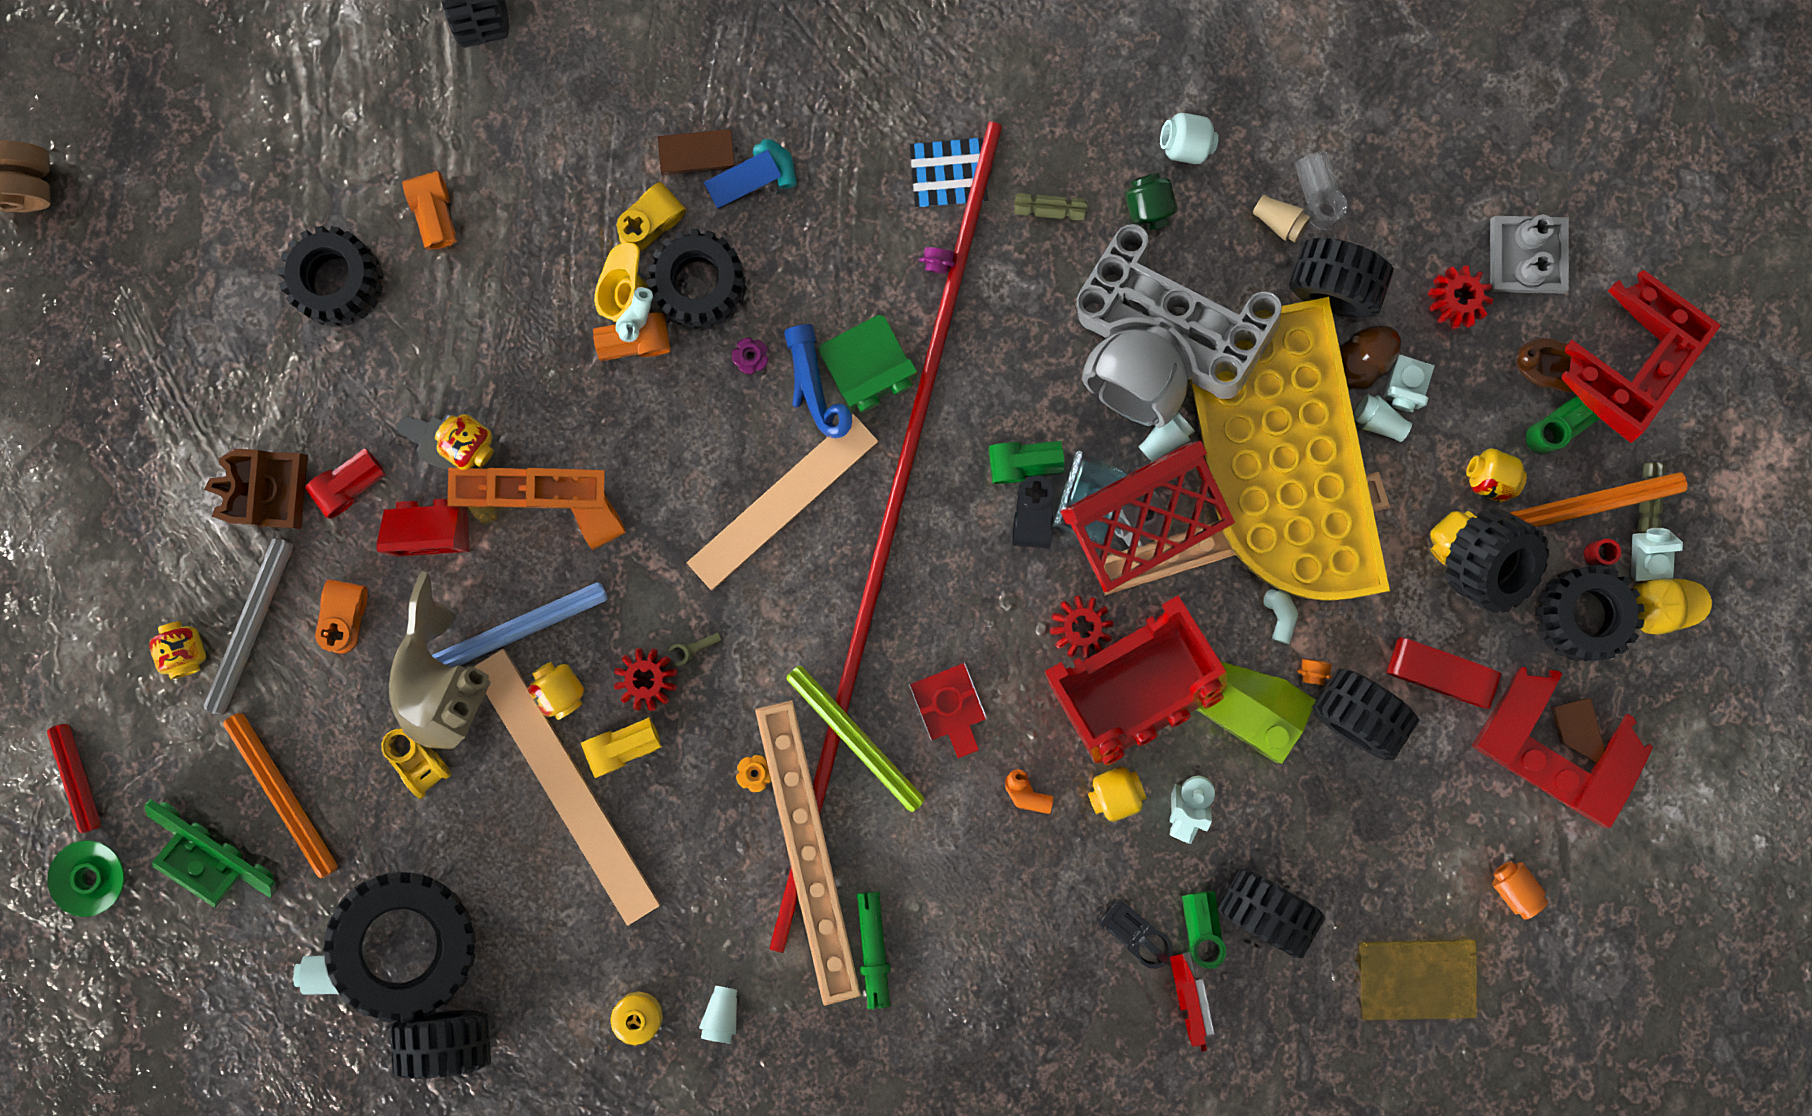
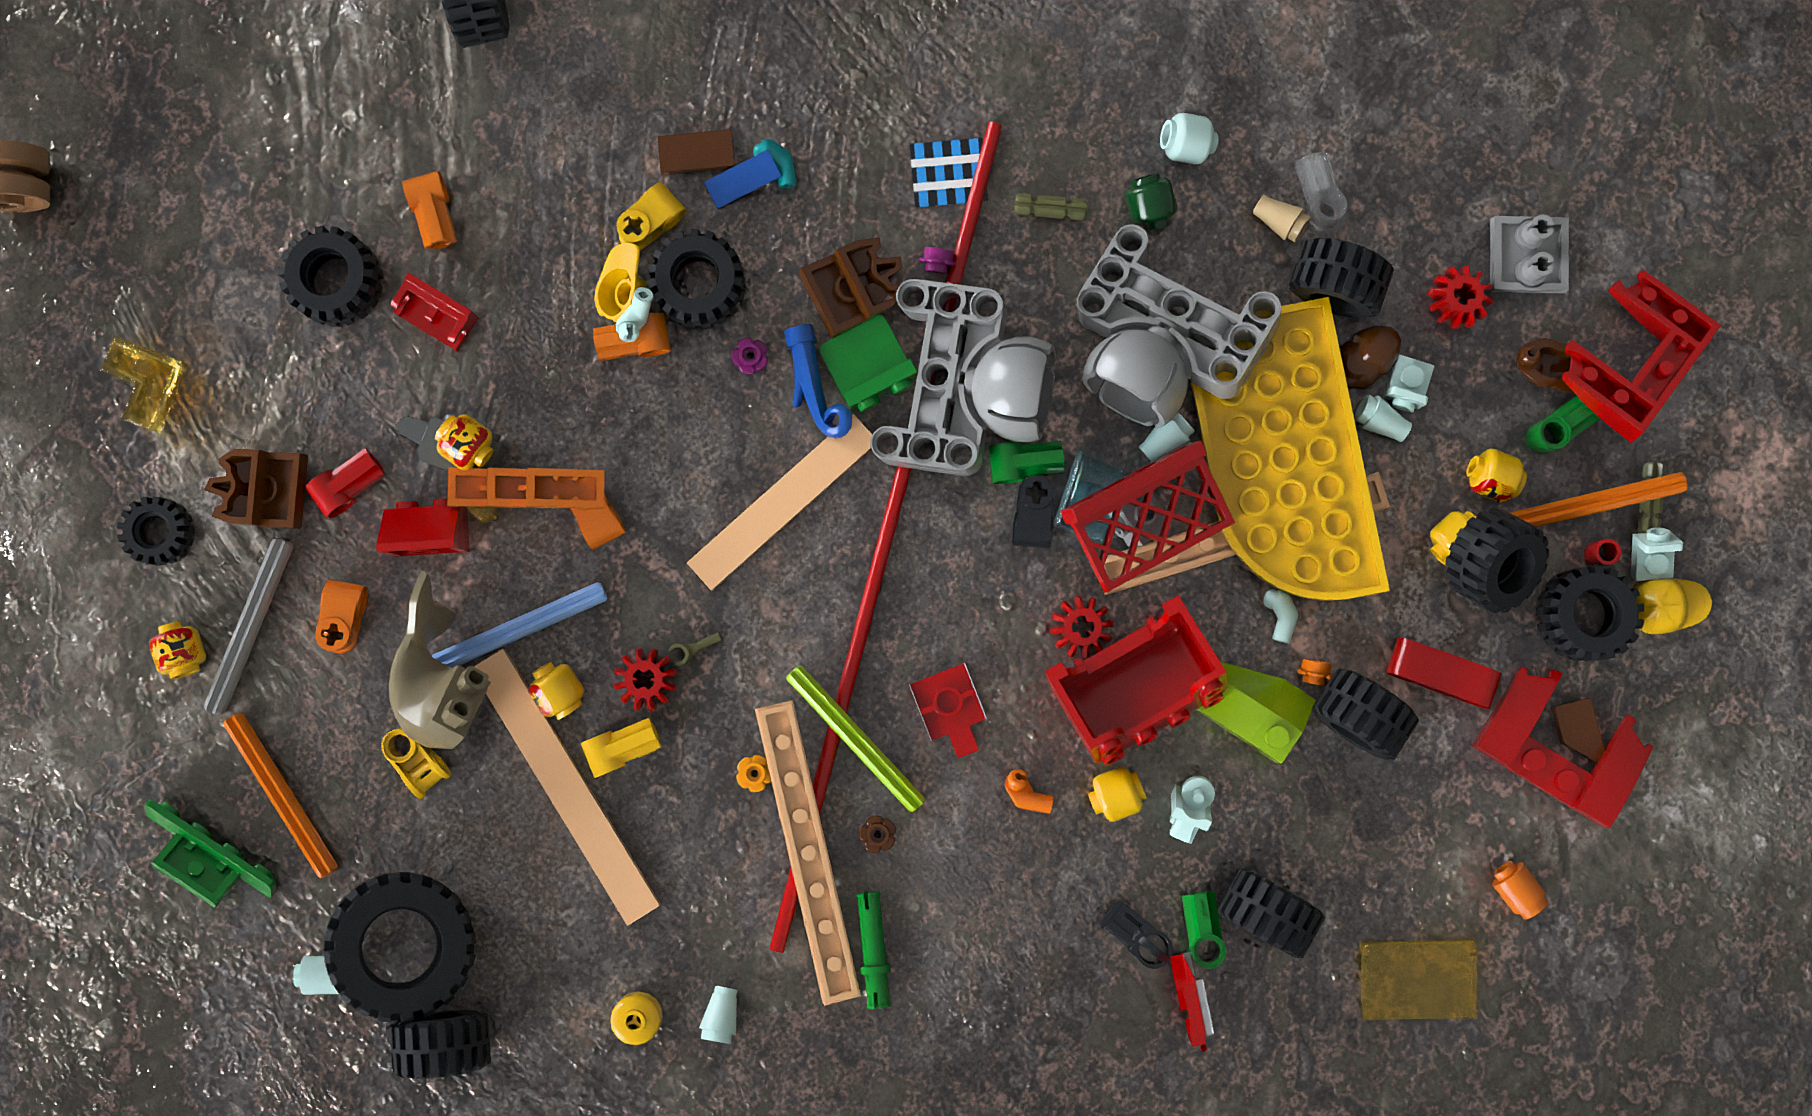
(69, 881): green dish -> none
(73, 778): red axle -> none
(137, 518): none -> black tyre
(155, 381): none -> clear yellow brick
(433, 312): none -> red hinge
(851, 285): none -> reddish brown plate
(875, 824): none -> reddish brown plate
(992, 386): none -> light grey beam

